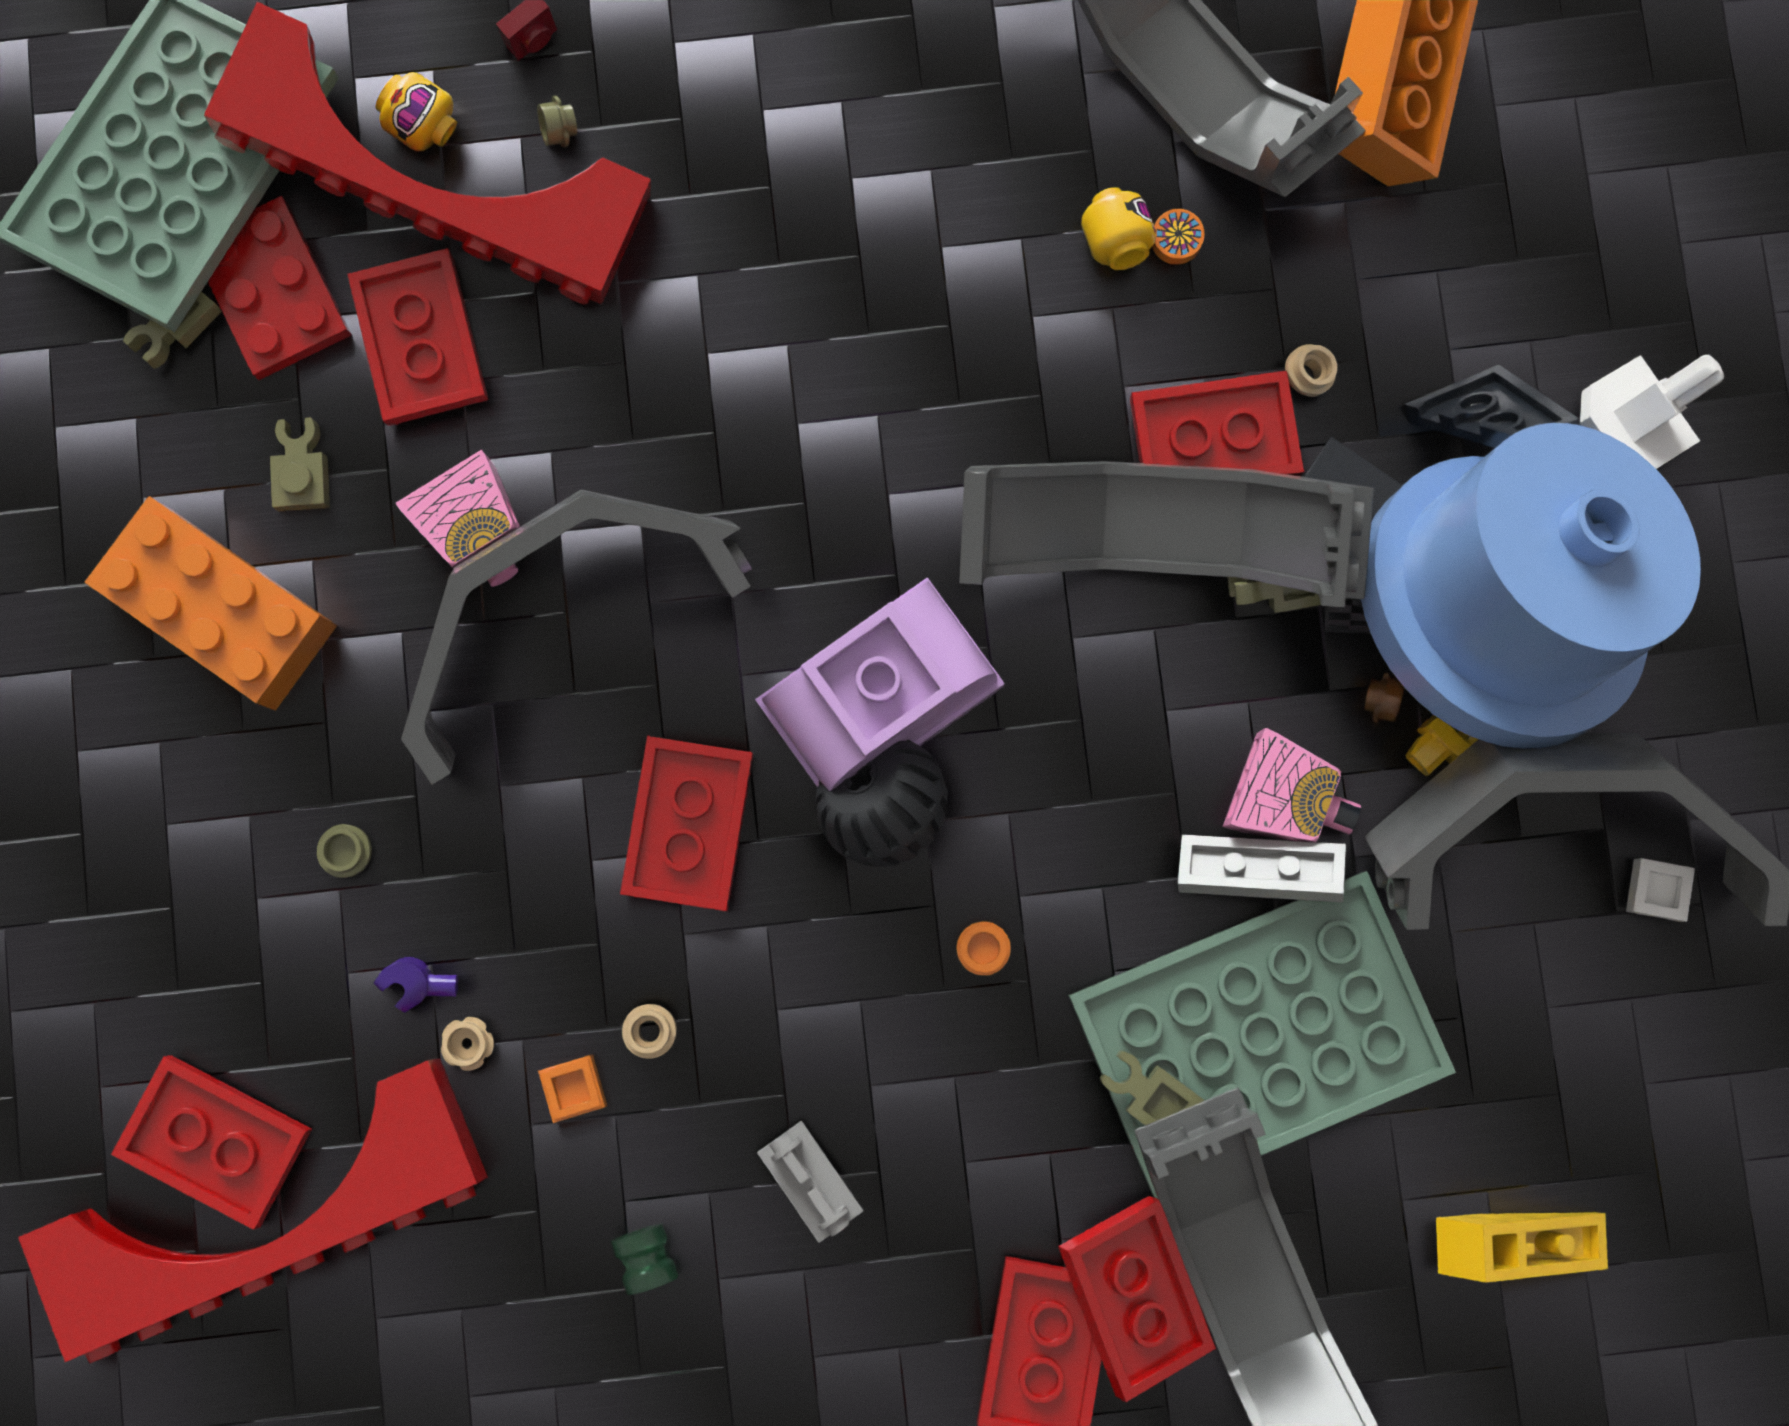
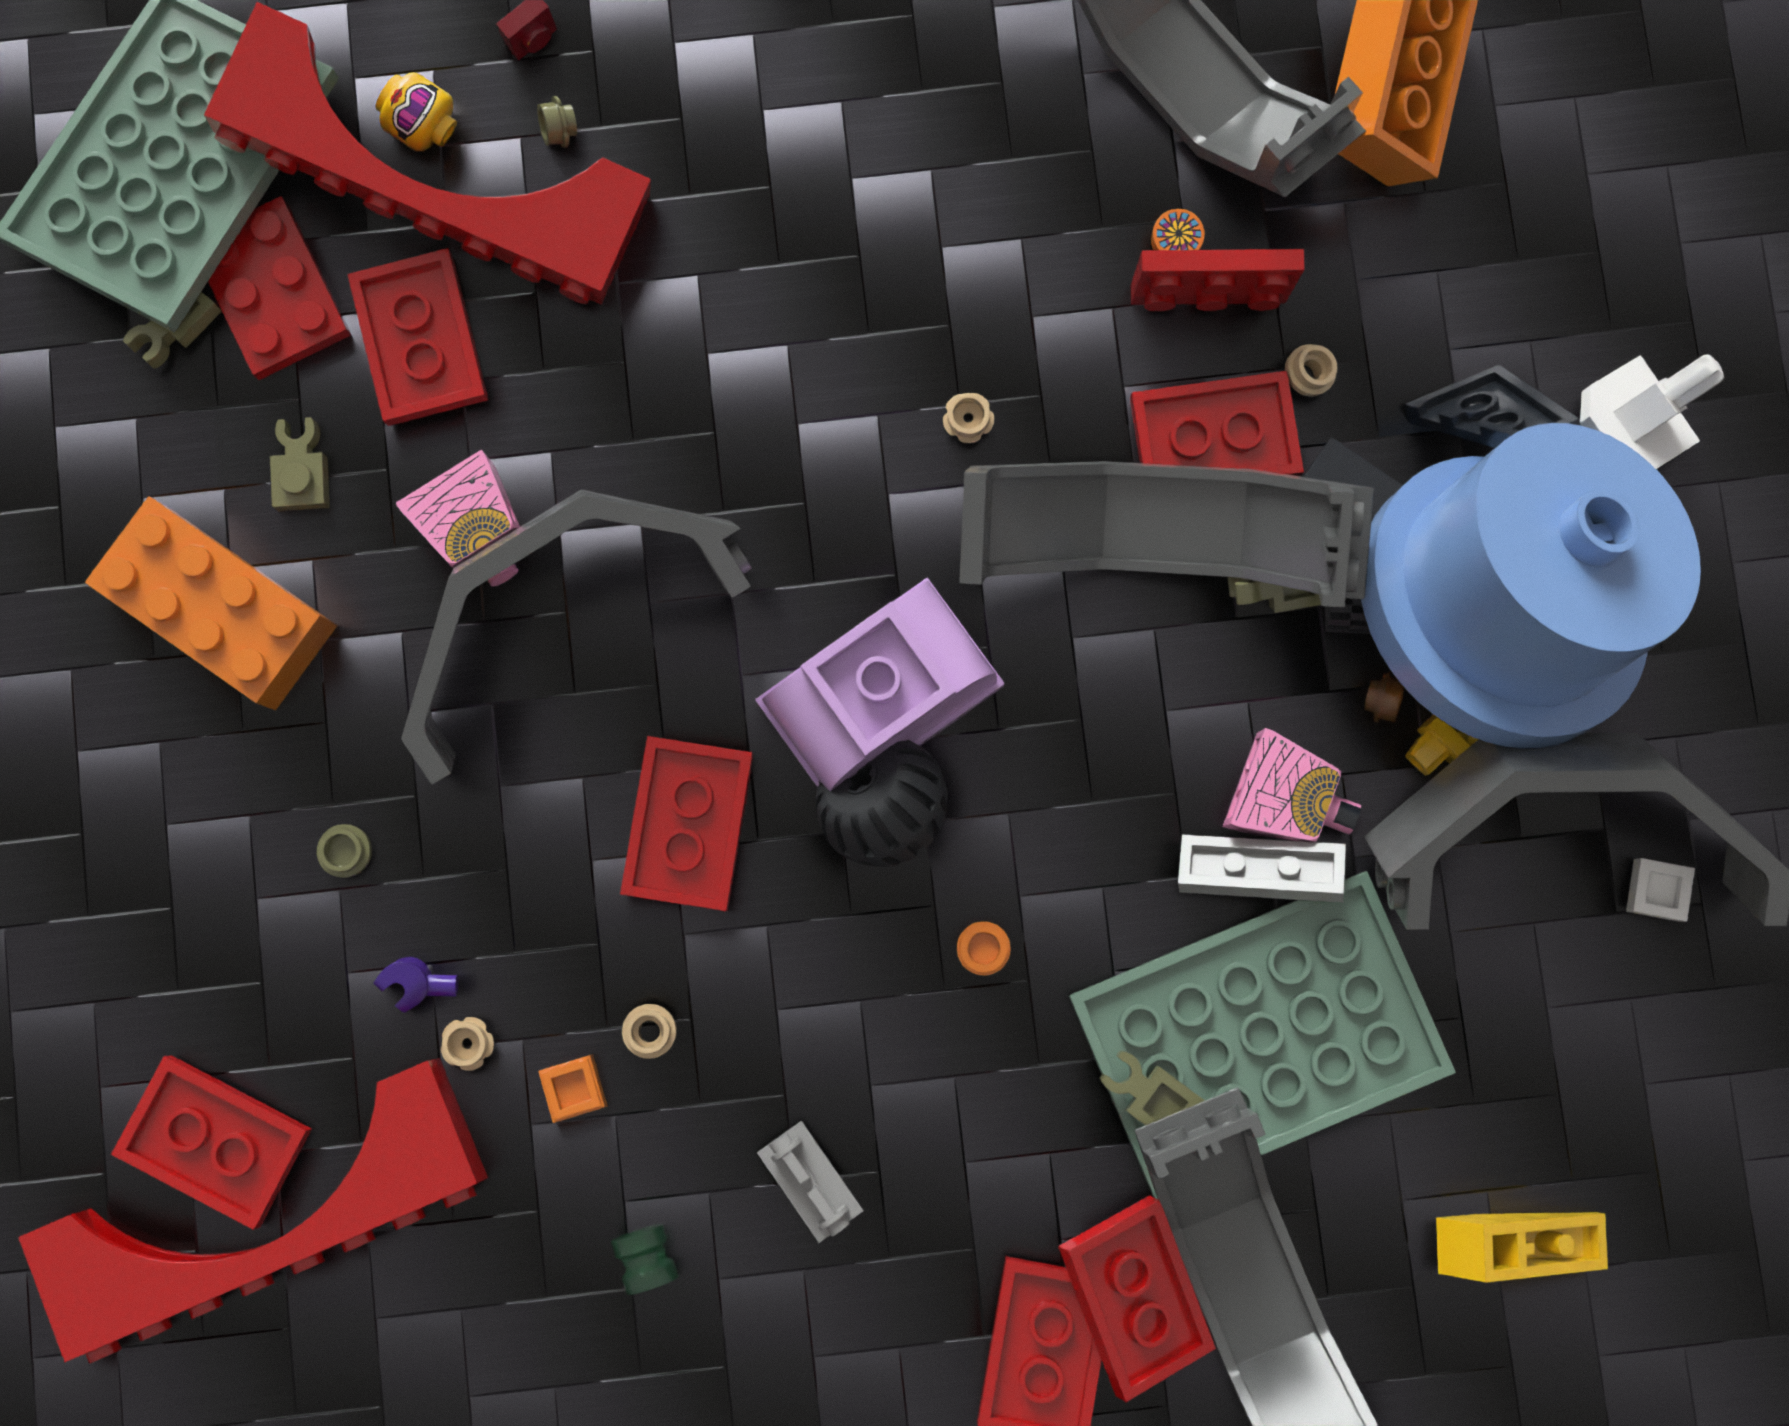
(968, 404): none -> tan plate
(1118, 228): yellow head -> none
(1216, 278): none -> red plate

